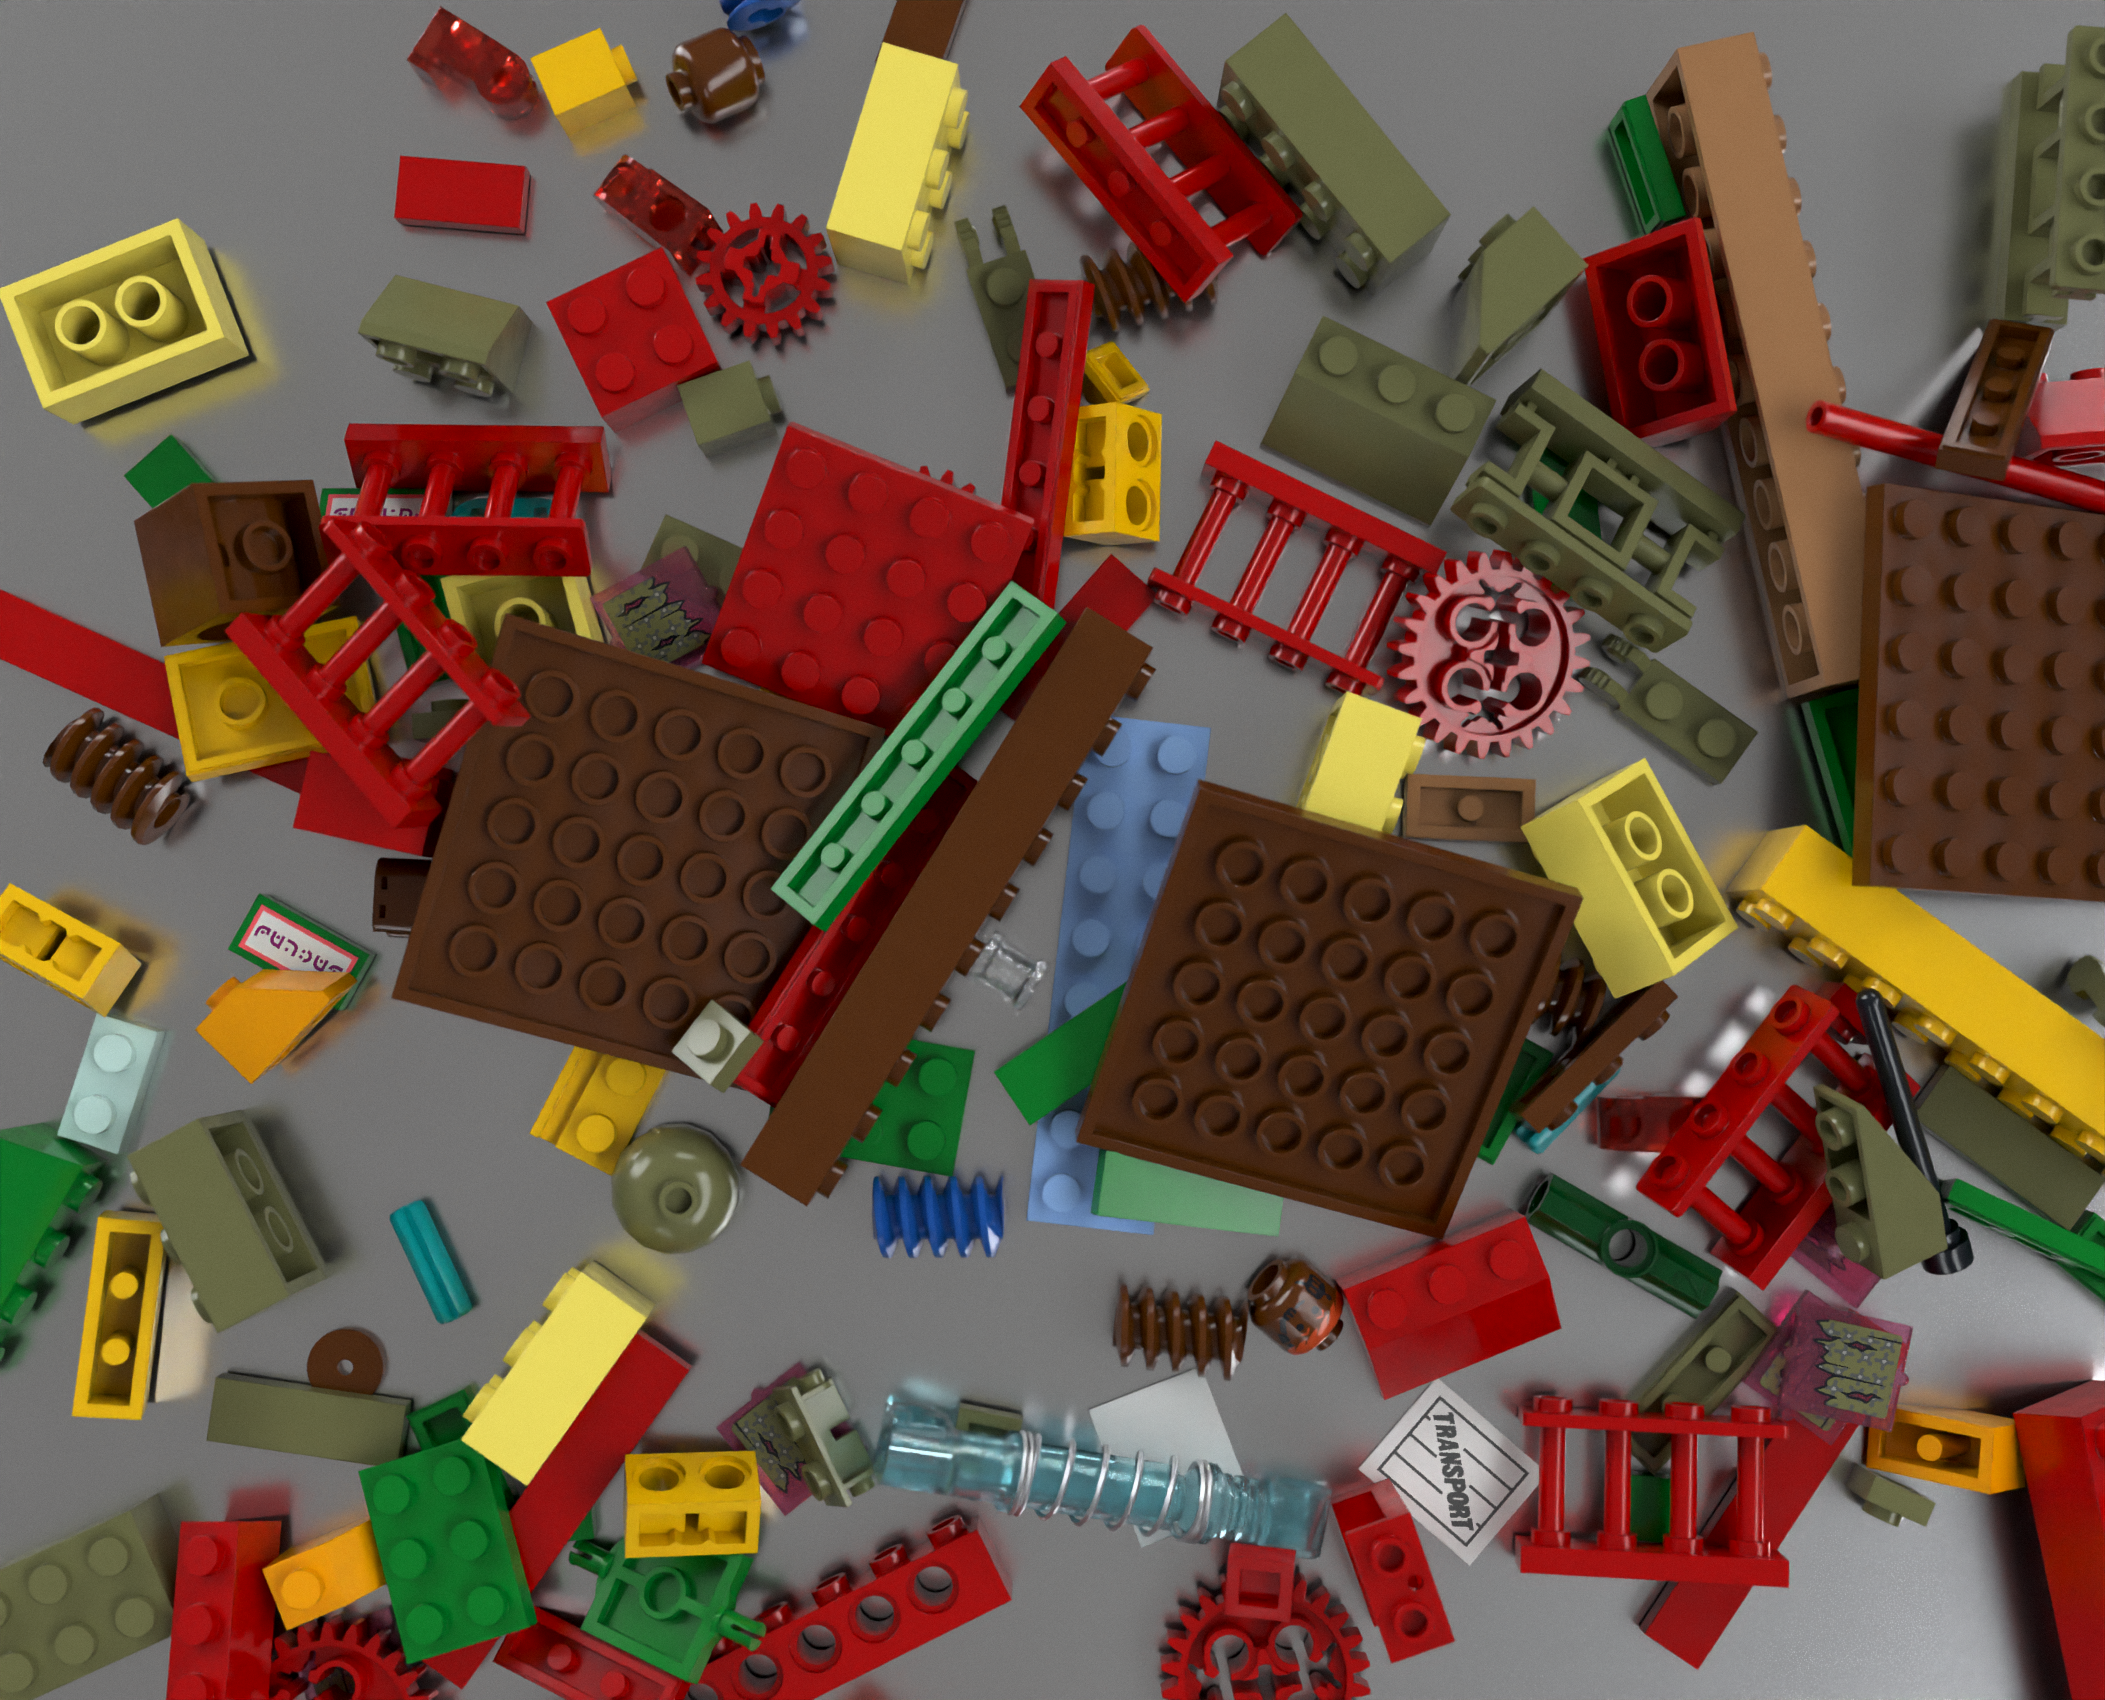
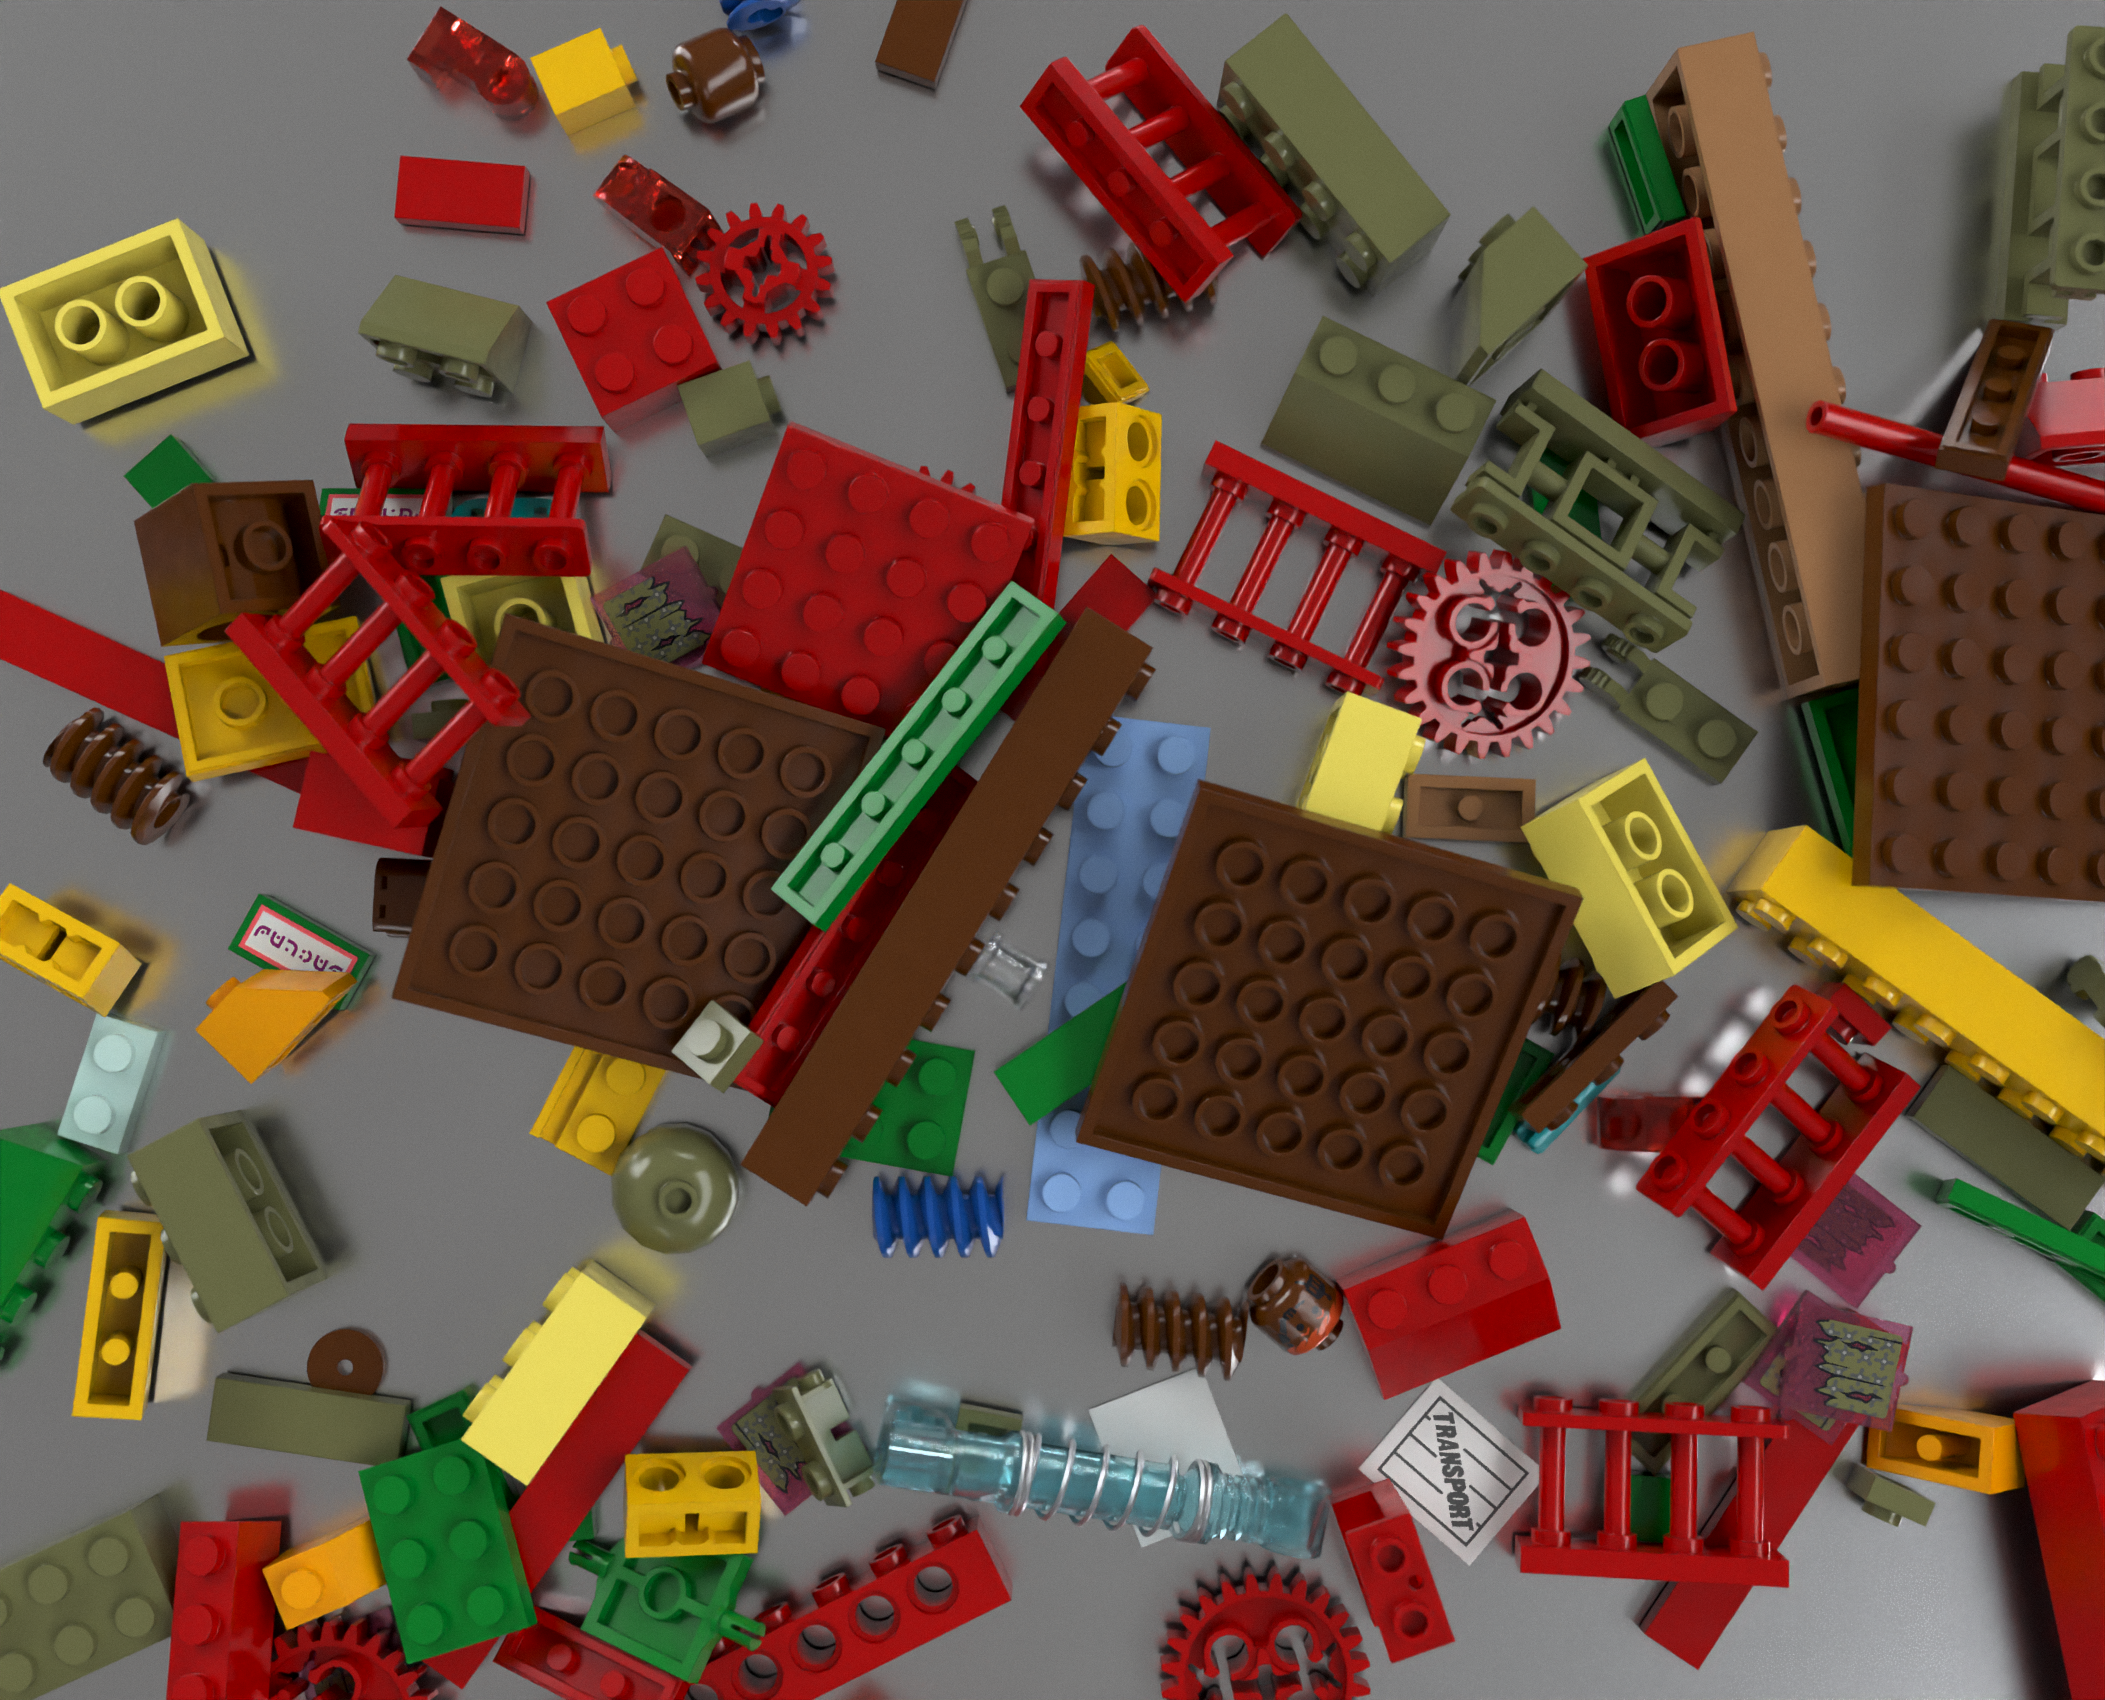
(430, 1262): teal axle -> none
(898, 164): light yellow brick -> none
(1166, 1195): green tile -> none
(1260, 1582): red plate -> none
(1653, 1266): dark green piece -> none
(1881, 1200): olive slope -> none
(1907, 1124): black piece -> none

